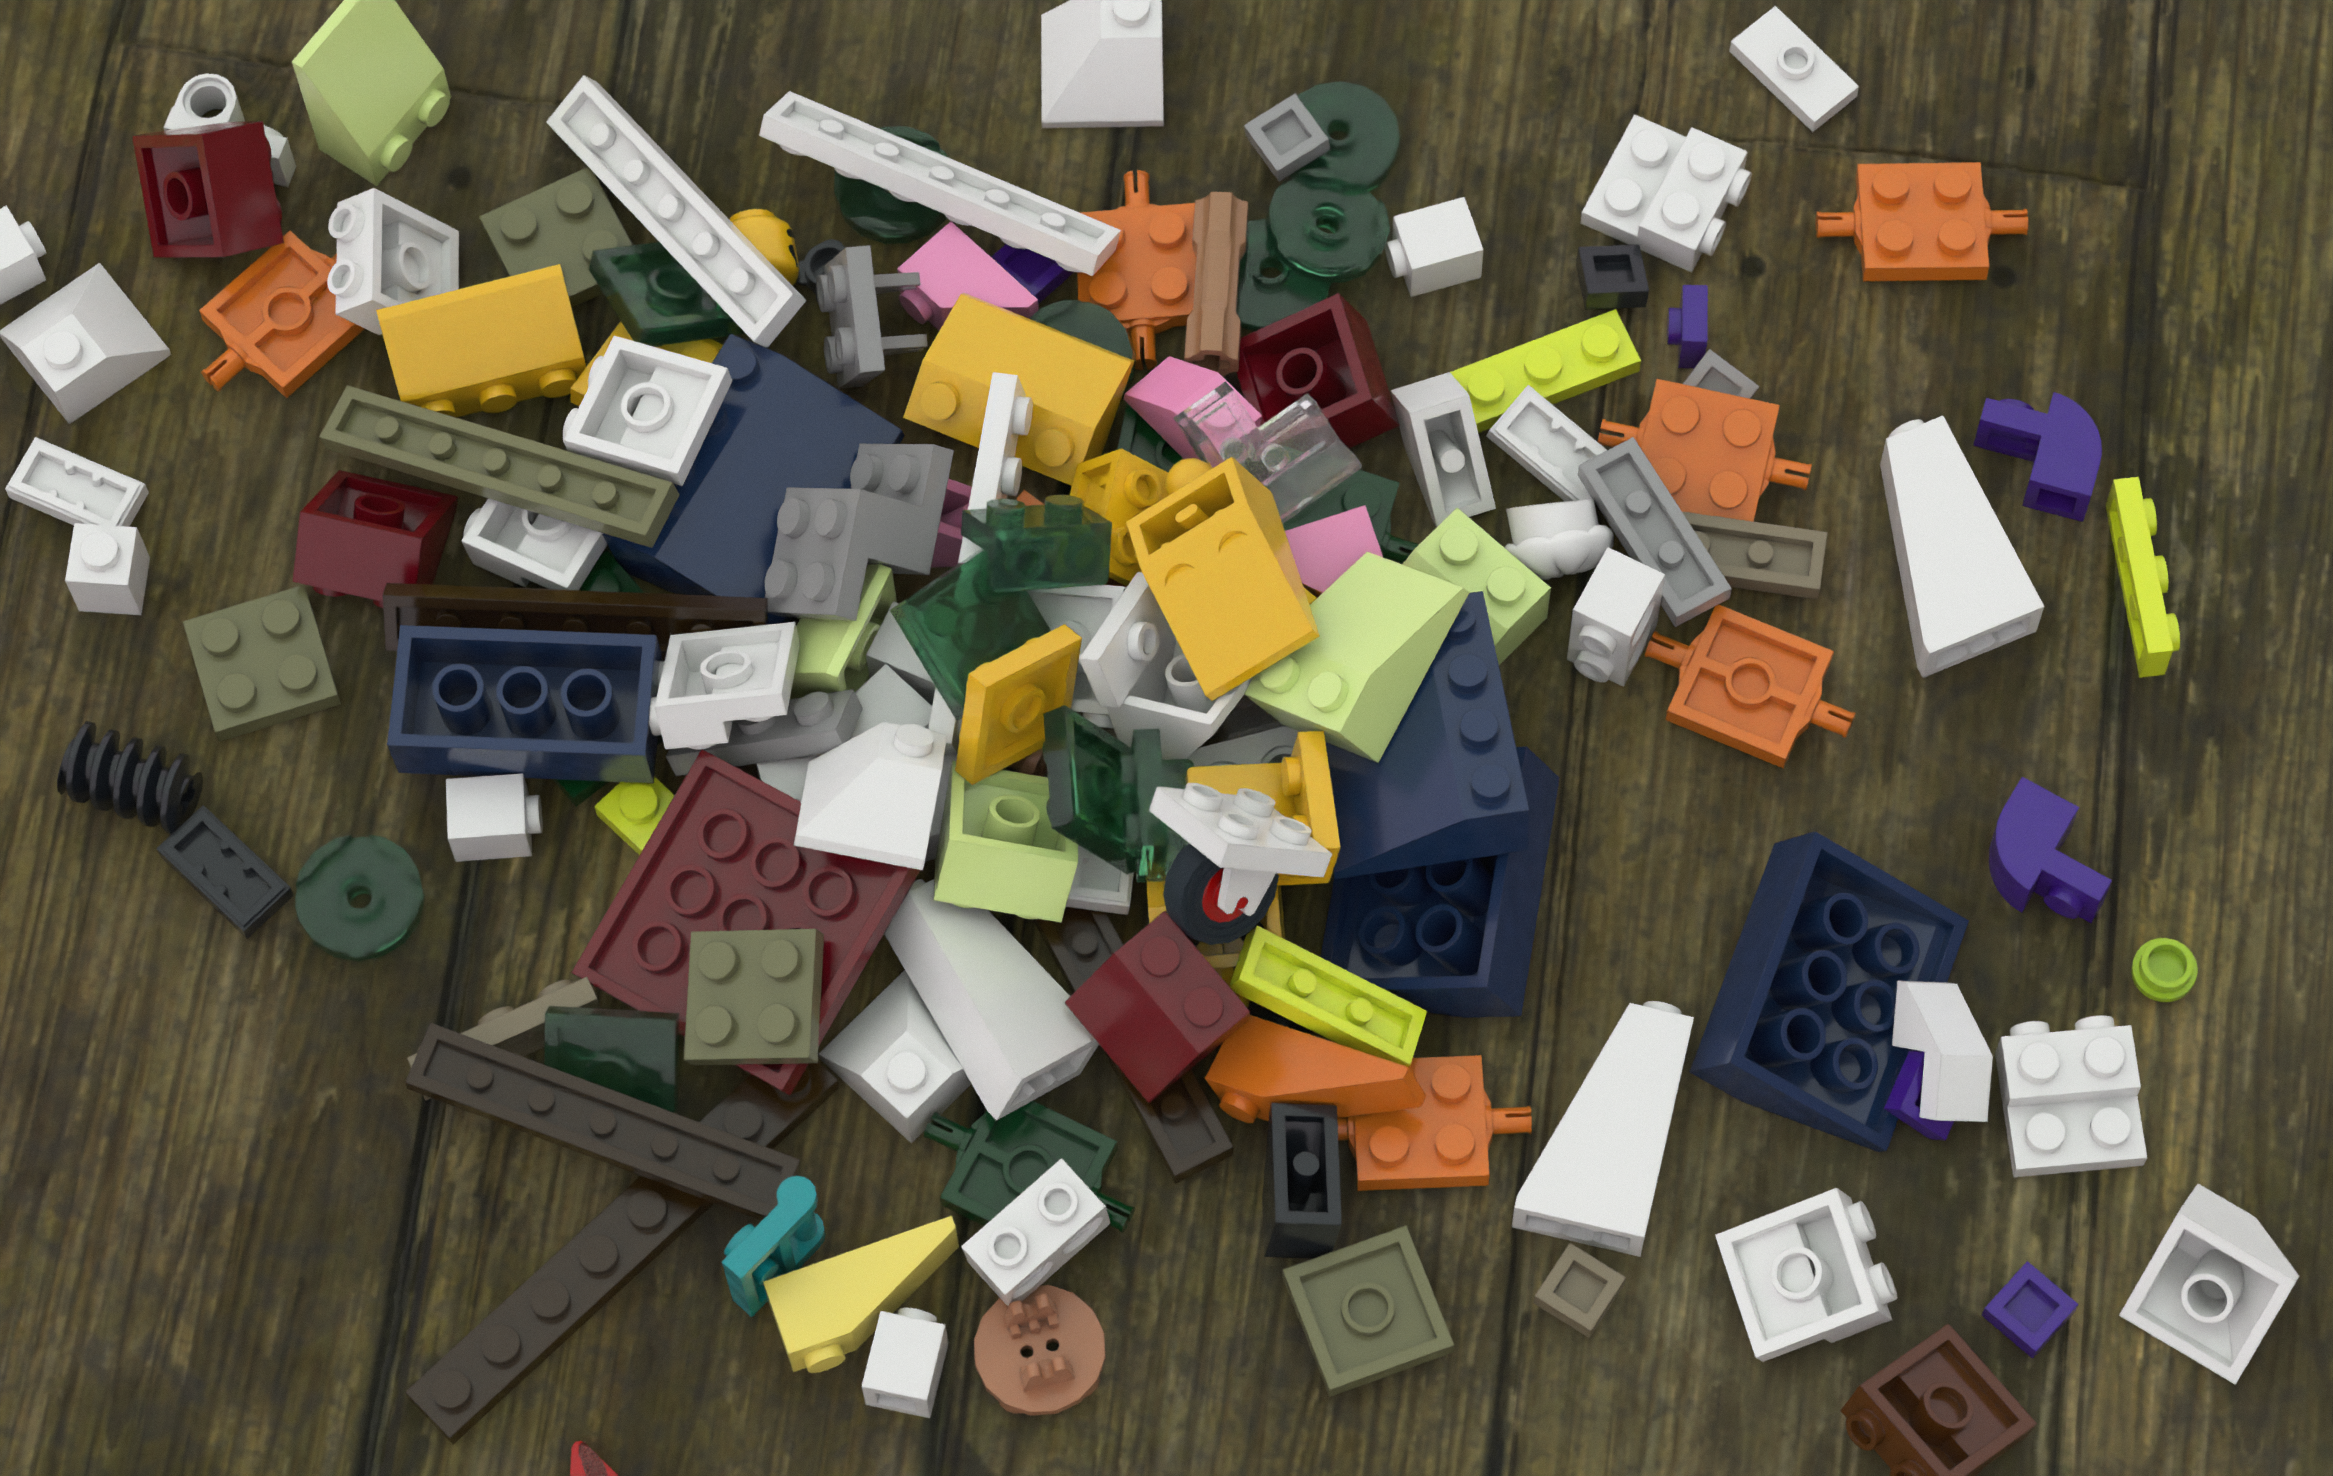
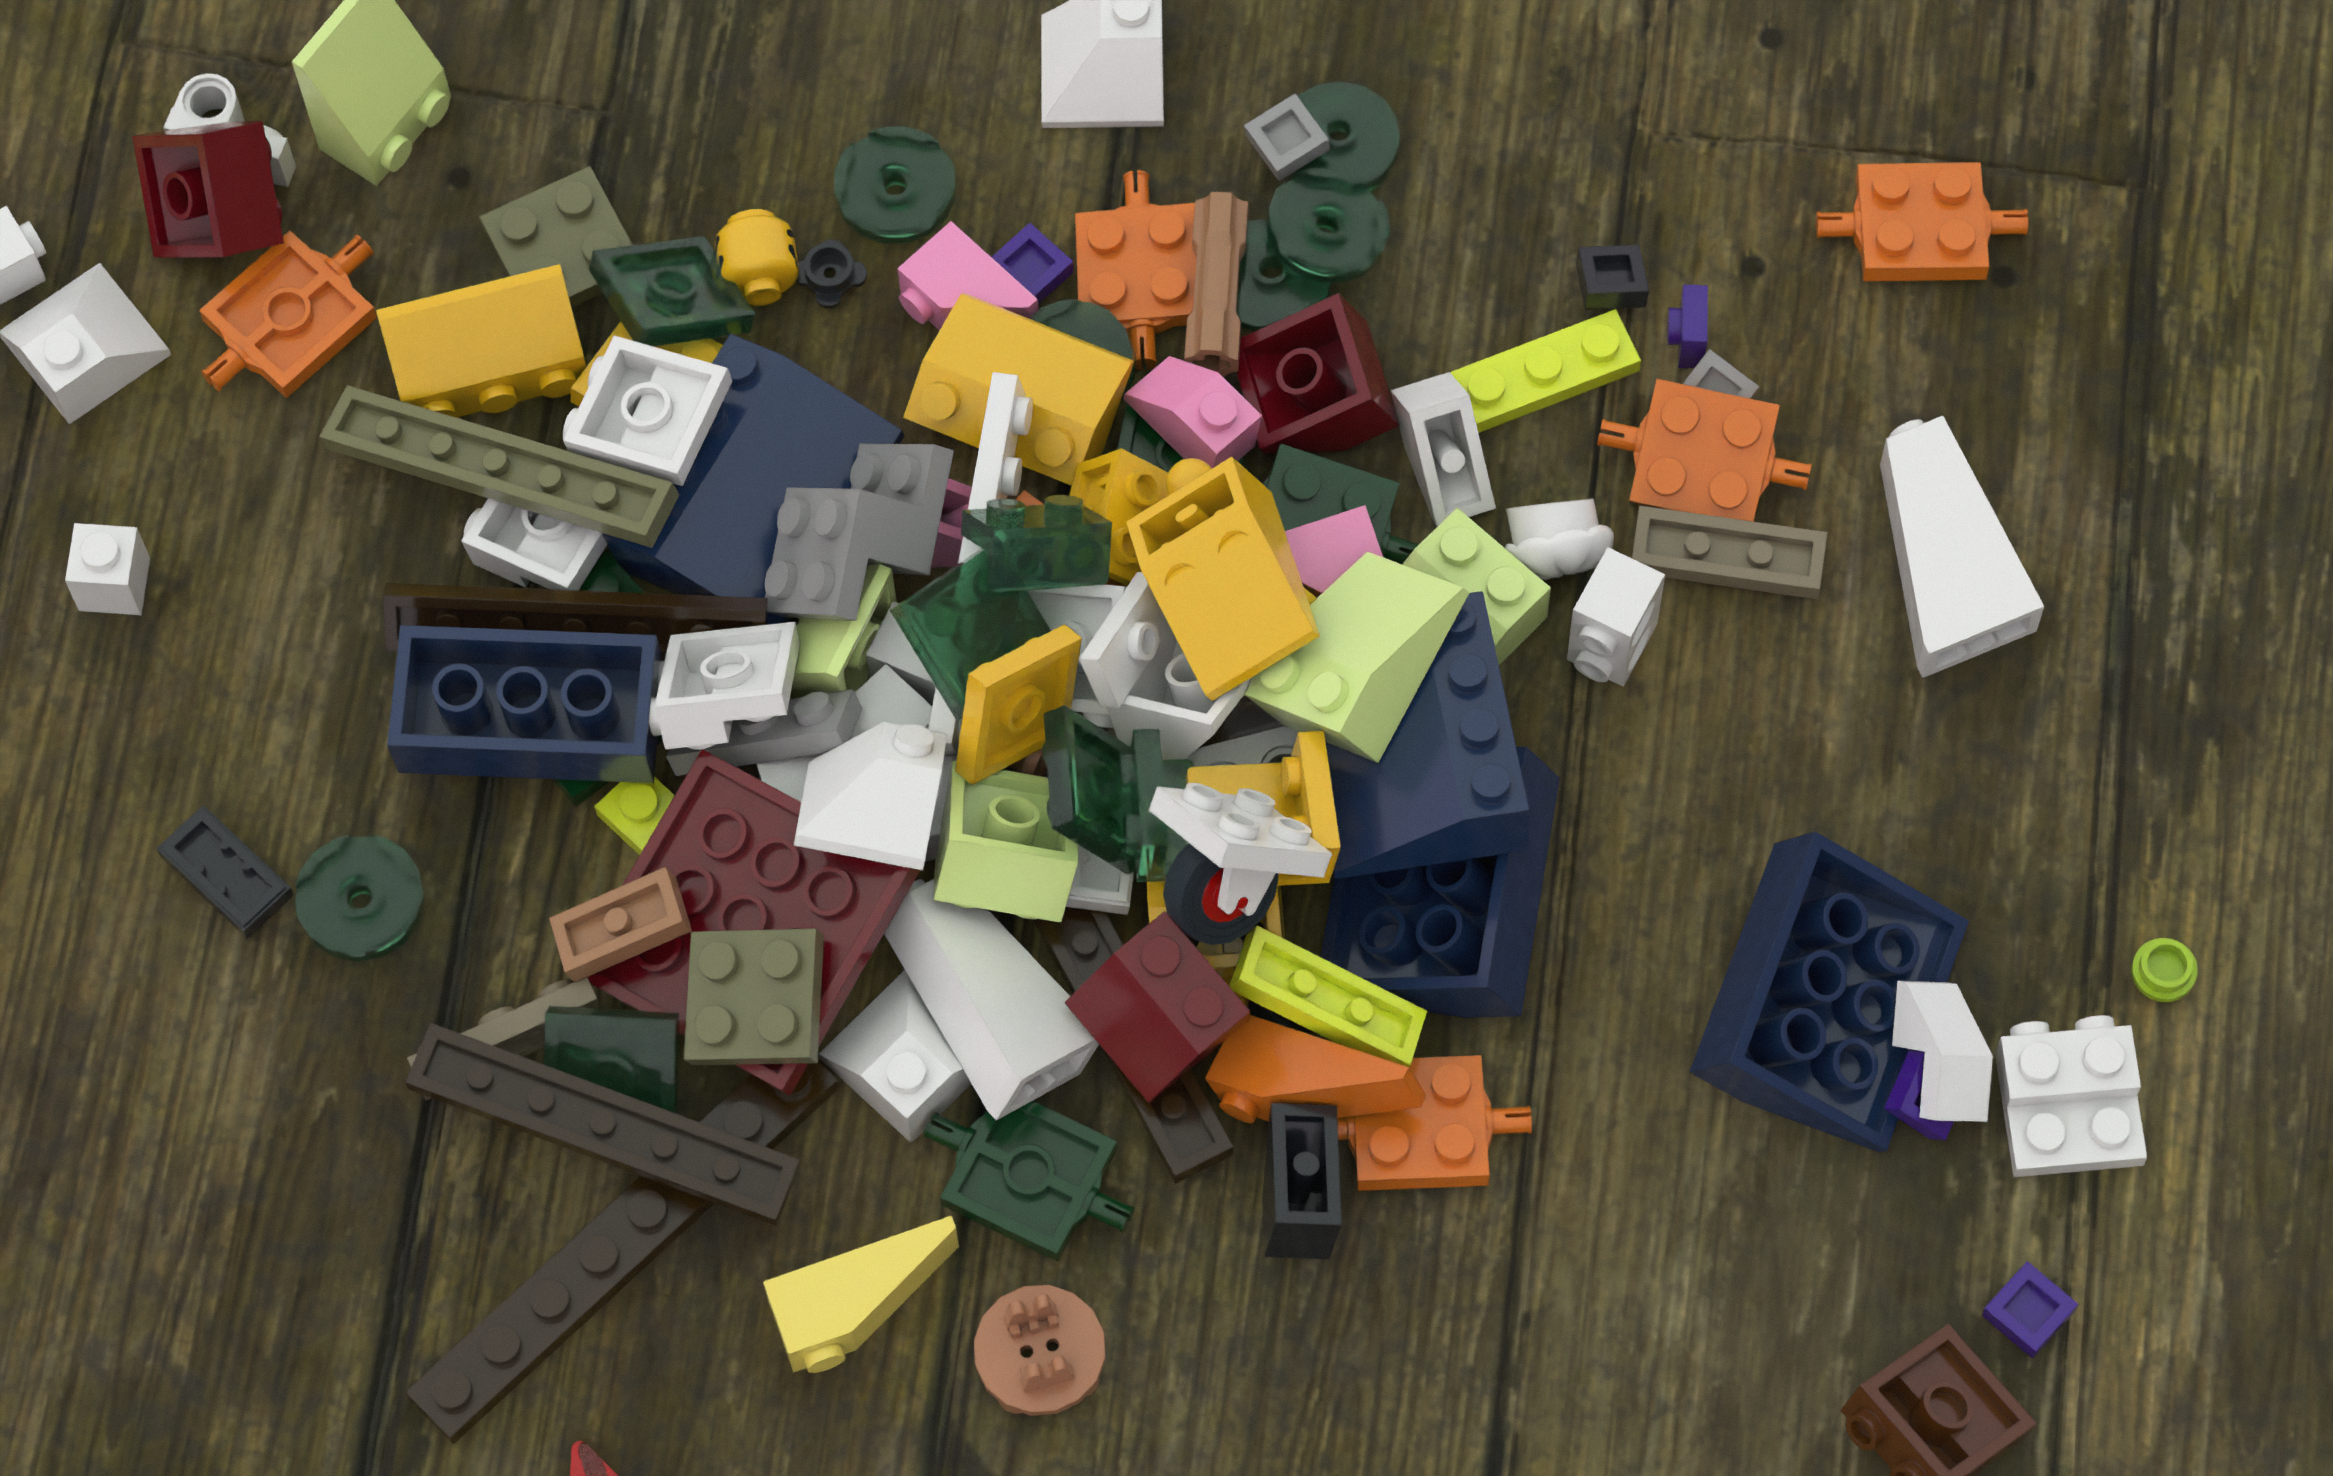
(74, 487): white plate -> none
(128, 780): black piece -> none
(261, 663): olive plate -> none
(369, 535): dark red slope -> none
(388, 256): white plate -> none
(491, 817): white brick -> none
(620, 924): none -> medium nougat plate
(676, 212): white plate -> none
(775, 1245): teal plate -> none
(849, 296): light grey plate -> none
(905, 1362): white brick -> none
(940, 183): white plate -> none
(1036, 1233): white brick -> none
(1289, 454): clear panel -> none
(1368, 1311): olive plate -> none
(1435, 247): white brick -> none
(1545, 443): white plate -> none
(1579, 1290): dark tan plate -> none
(1609, 1146): white slope -> none
(1654, 529): light grey plate -> none
(1668, 192): white plate -> none
(1749, 685): orange plate -> none
(1794, 68): white plate -> none
(1807, 1274): white plate -> none
(2028, 859): dark purple brick -> none
(2060, 444): dark purple brick -> none
(2142, 576): neon yellow plate -> none
(2212, 1285): white slope -> none

